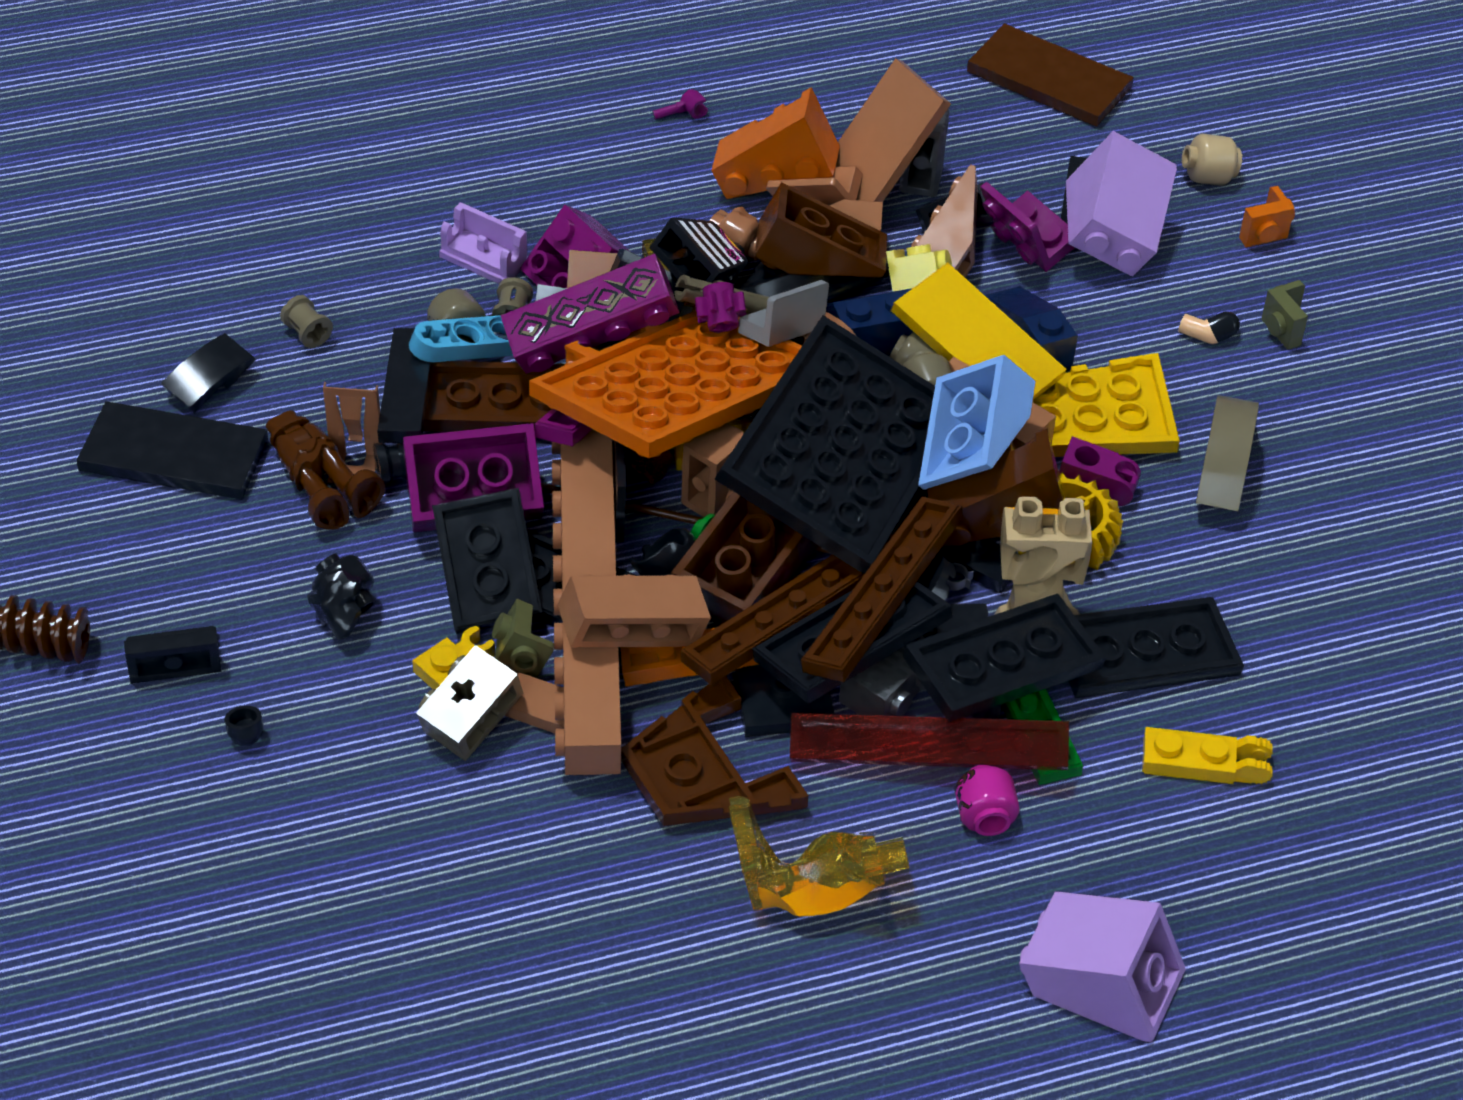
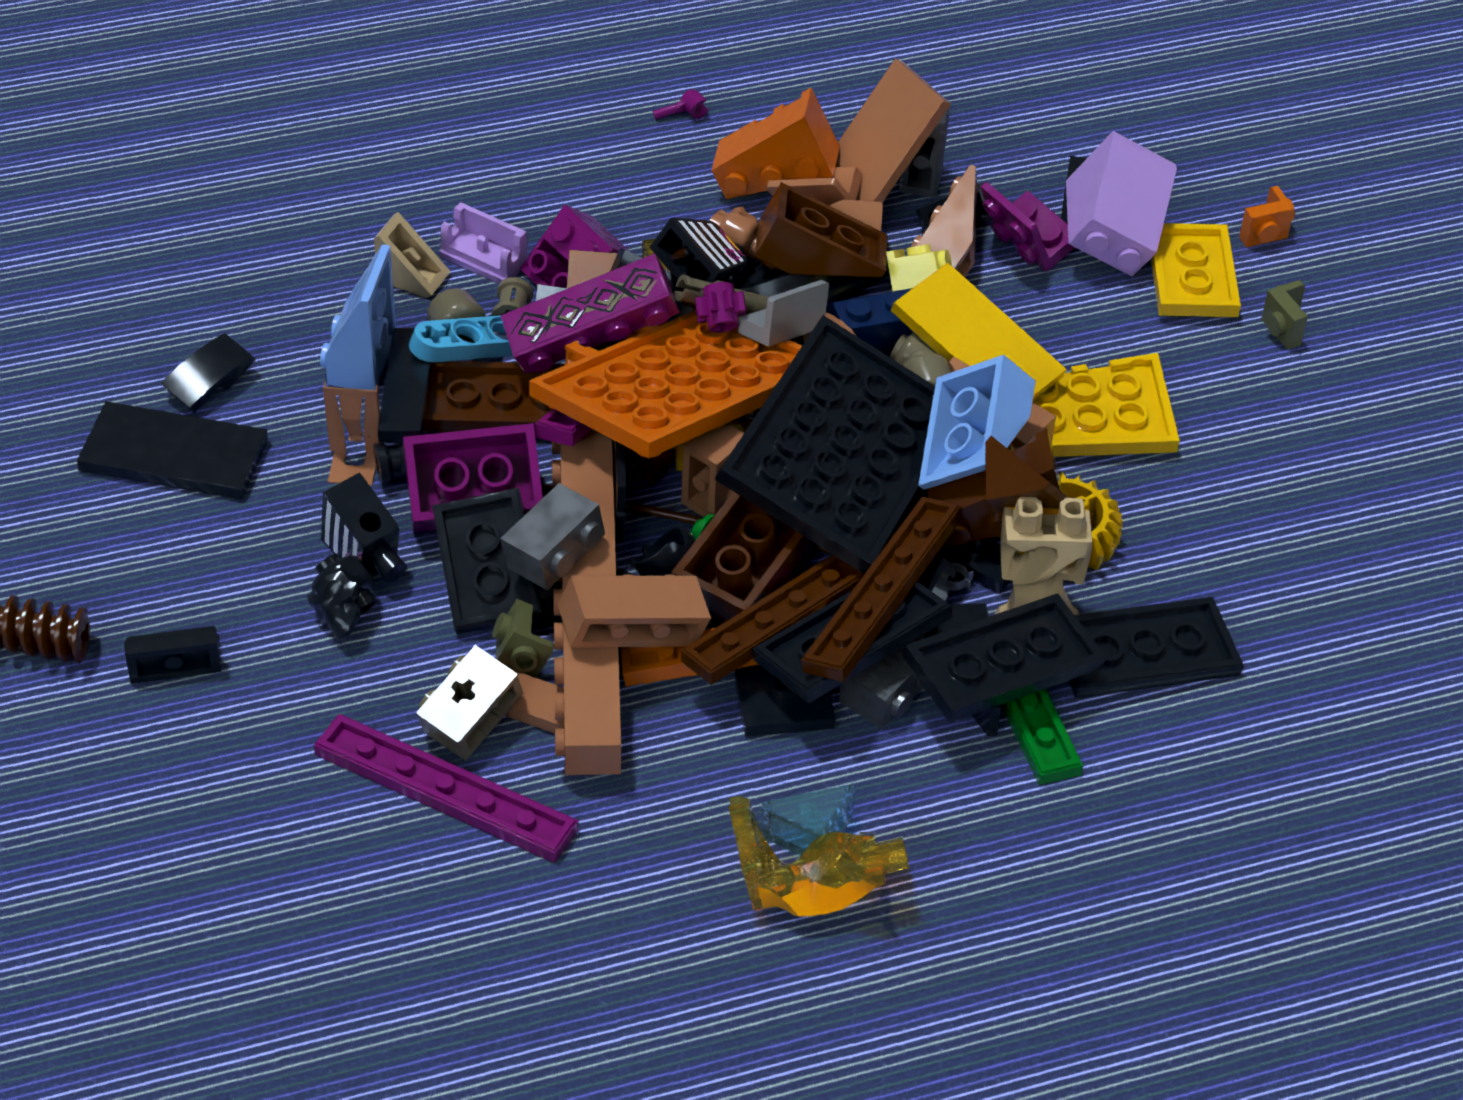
(244, 725): black hinge -> none
(308, 323): dark tan bush -> none
(310, 453): reddish brown piece -> none
(361, 526): none -> black torso
(363, 330): none -> light blue slope
(413, 261): none -> tan slope
(436, 662): yellow plate -> none
(447, 788): none -> magenta tile
(553, 536): none -> flat silver brick
(688, 772): reddish brown wing -> none
(804, 817): none -> clear light blue slope
(929, 741): clear red plate -> none
(987, 800): dark pink head -> none
(1012, 478): none -> reddish brown slope
(1040, 321): dark blue slope -> none
(1050, 74): reddish brown tile -> none
(1103, 465): magenta leg -> none
(1105, 961): lavender slope -> none
(1195, 271): none -> yellow plate
(1206, 756): yellow hinge -> none
(1212, 159): tan head -> none
(1212, 329): arm -> none
(1227, 453): dark tan arch -> none

